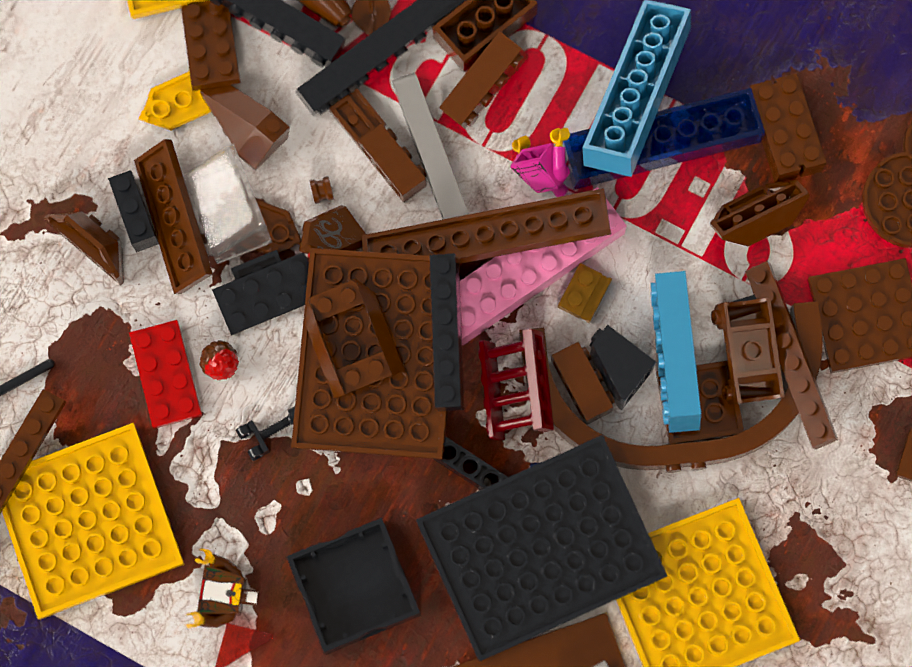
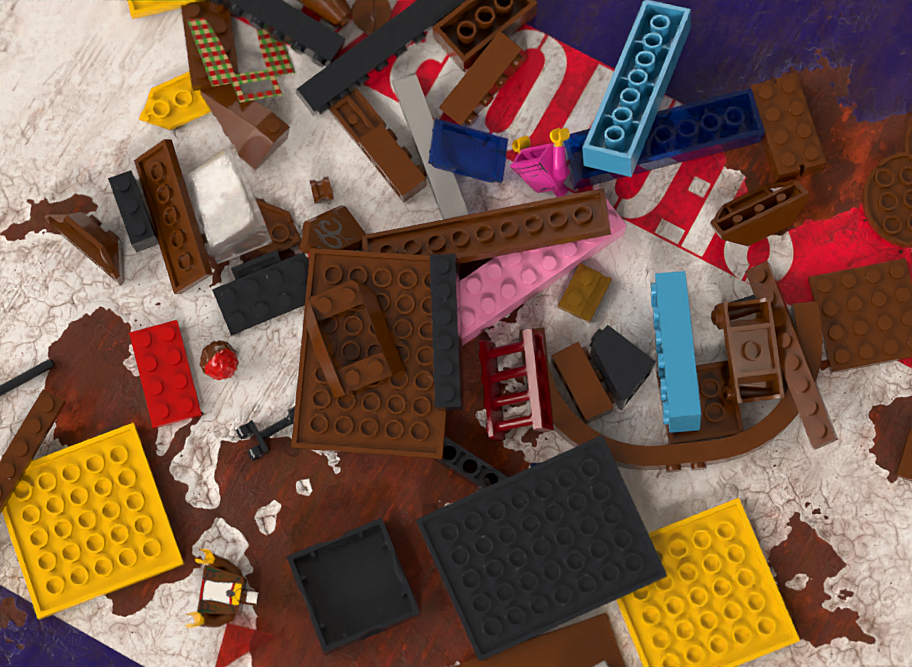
(220, 69): none -> piece
(467, 151): none -> clear blue piece

